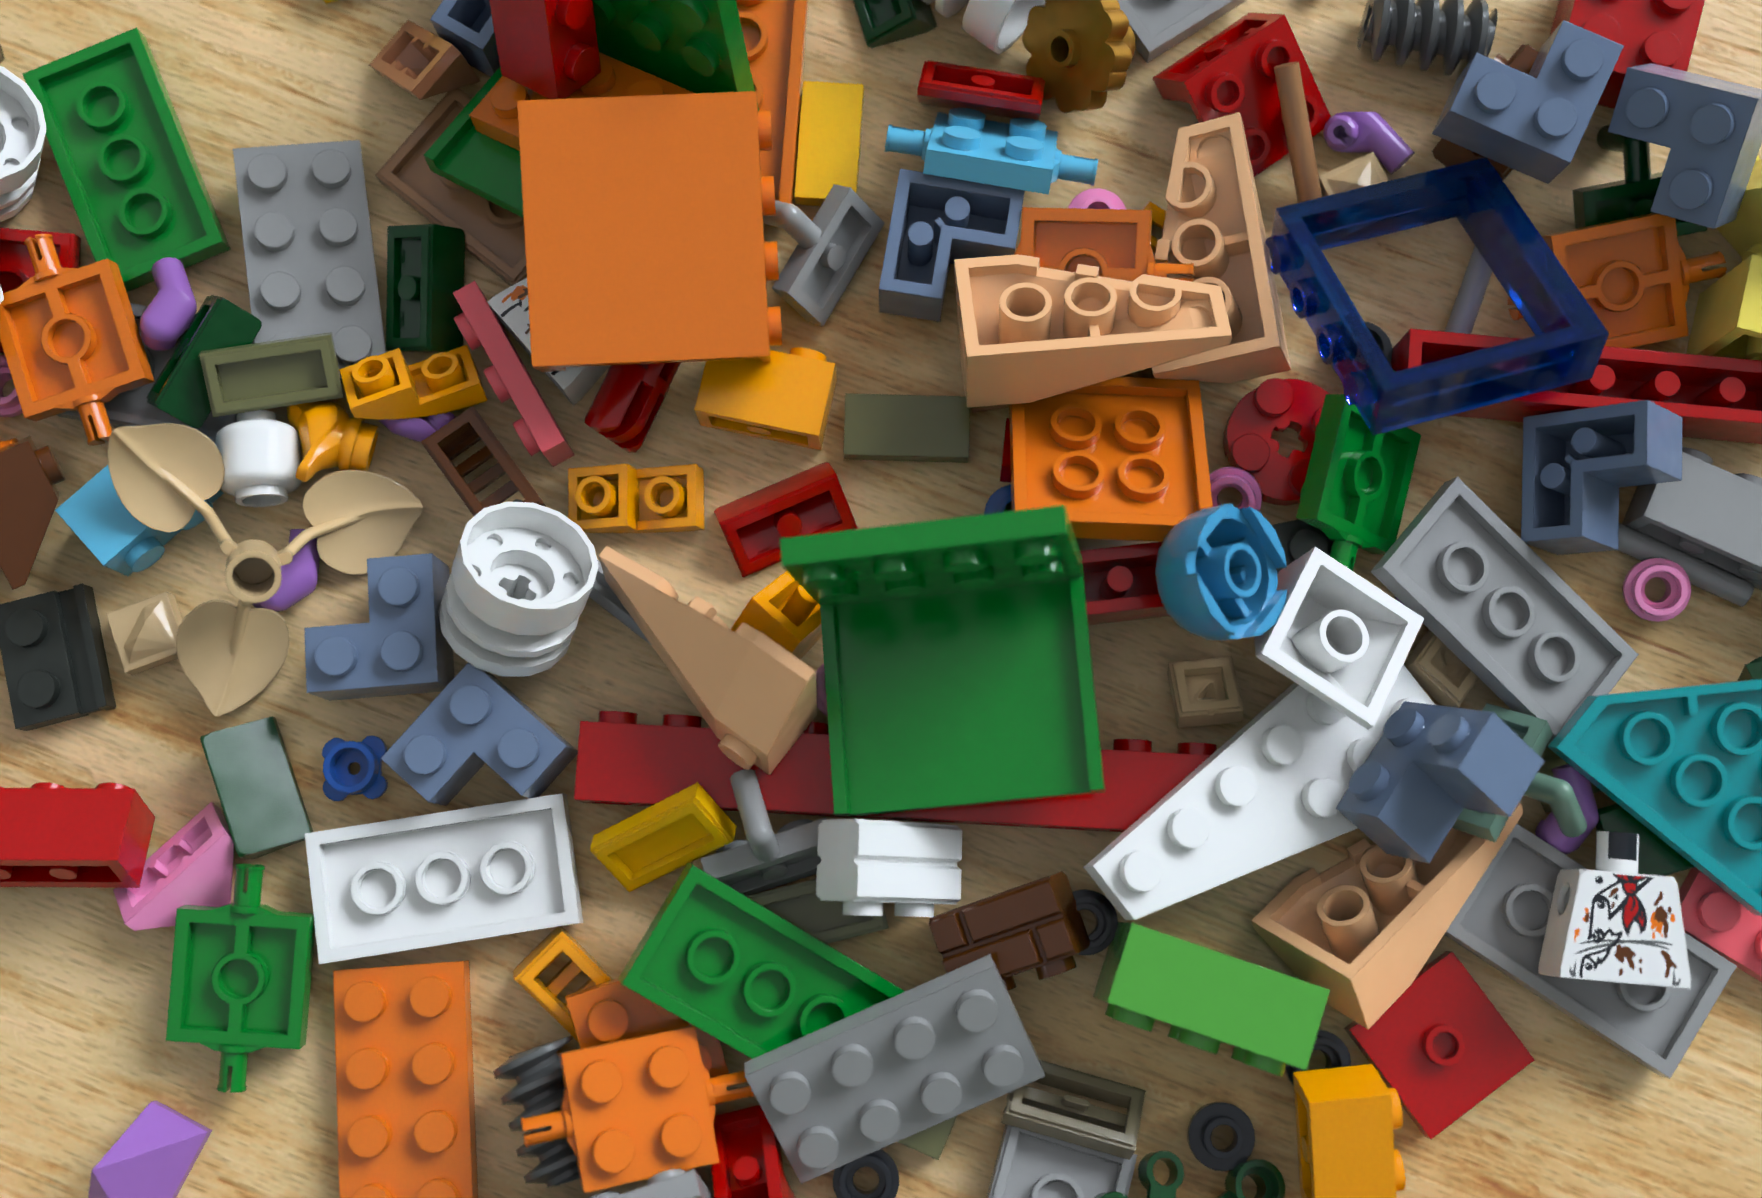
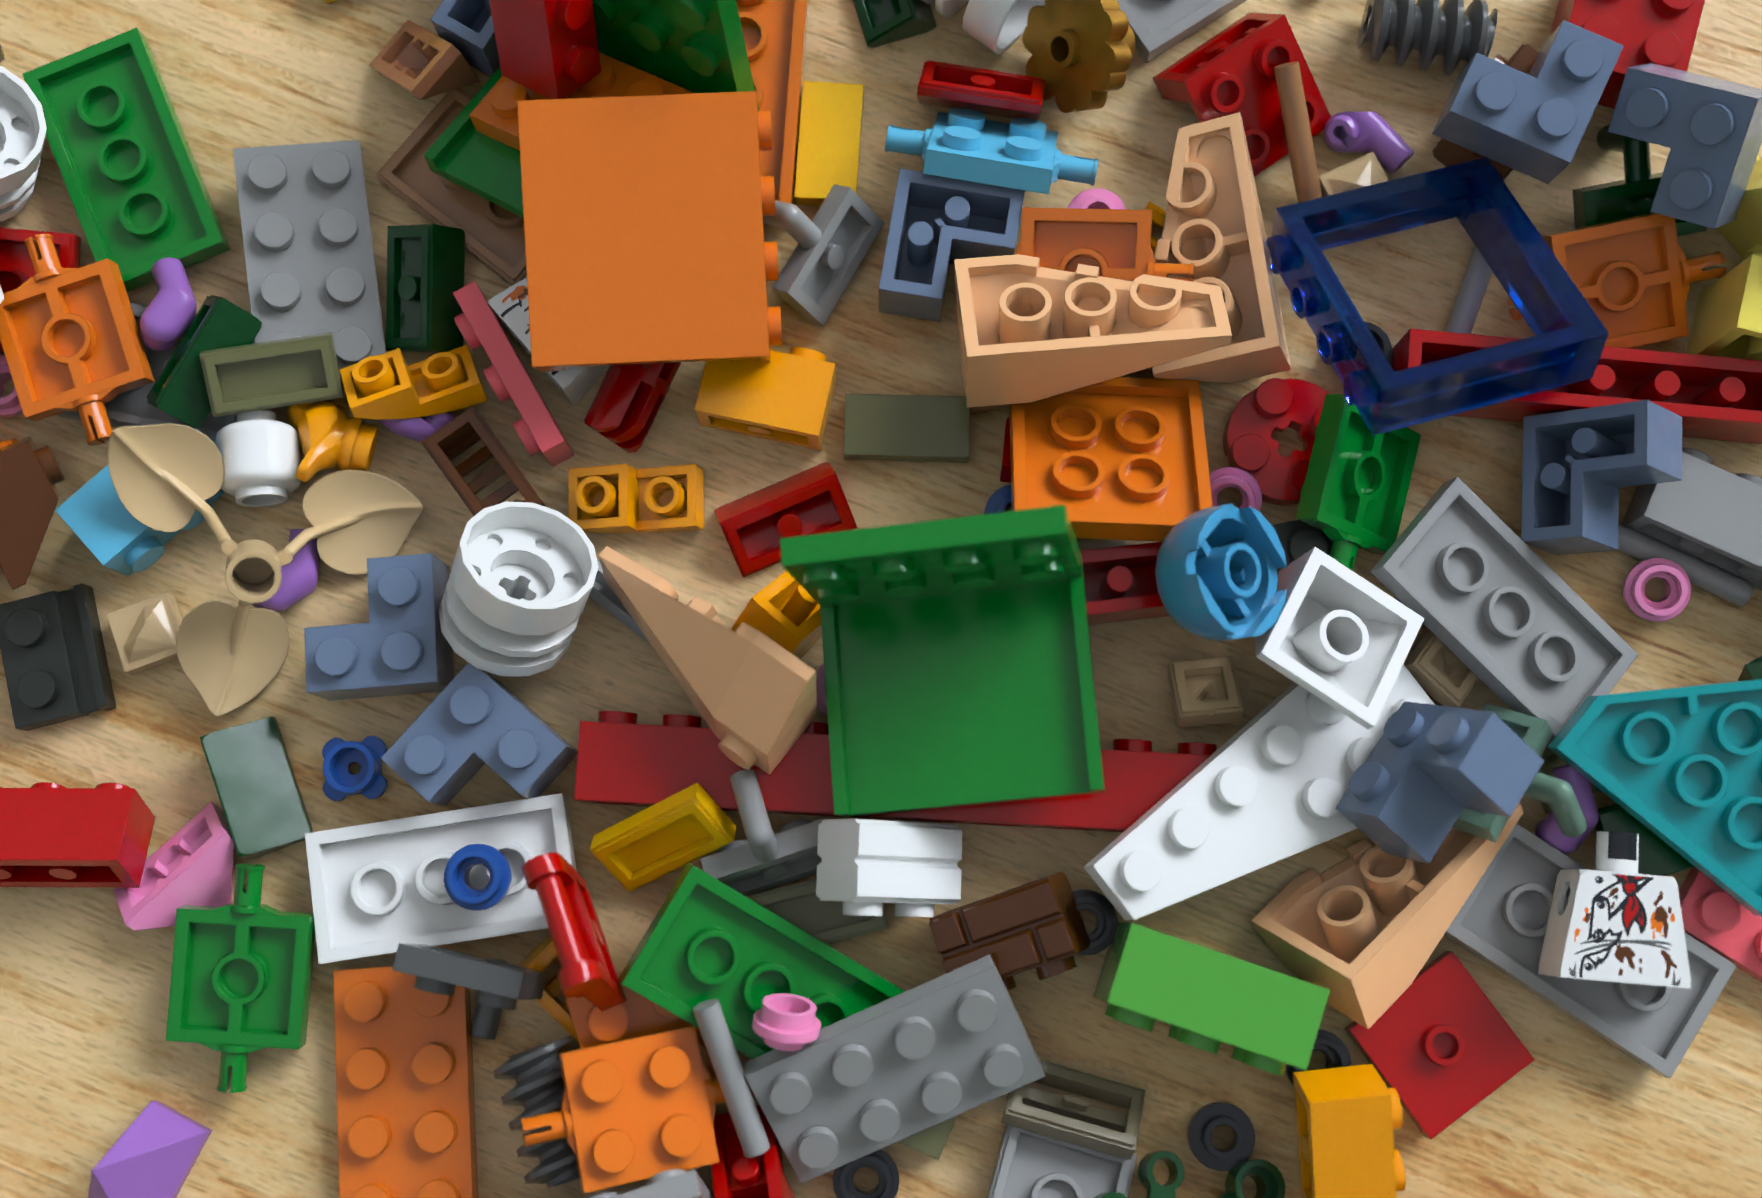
(457, 877): none -> blue plate
(497, 981): none -> dark grey plate
(575, 931): none -> red plate
(731, 1078): none -> light grey piece
(786, 1021): none -> bright pink plate

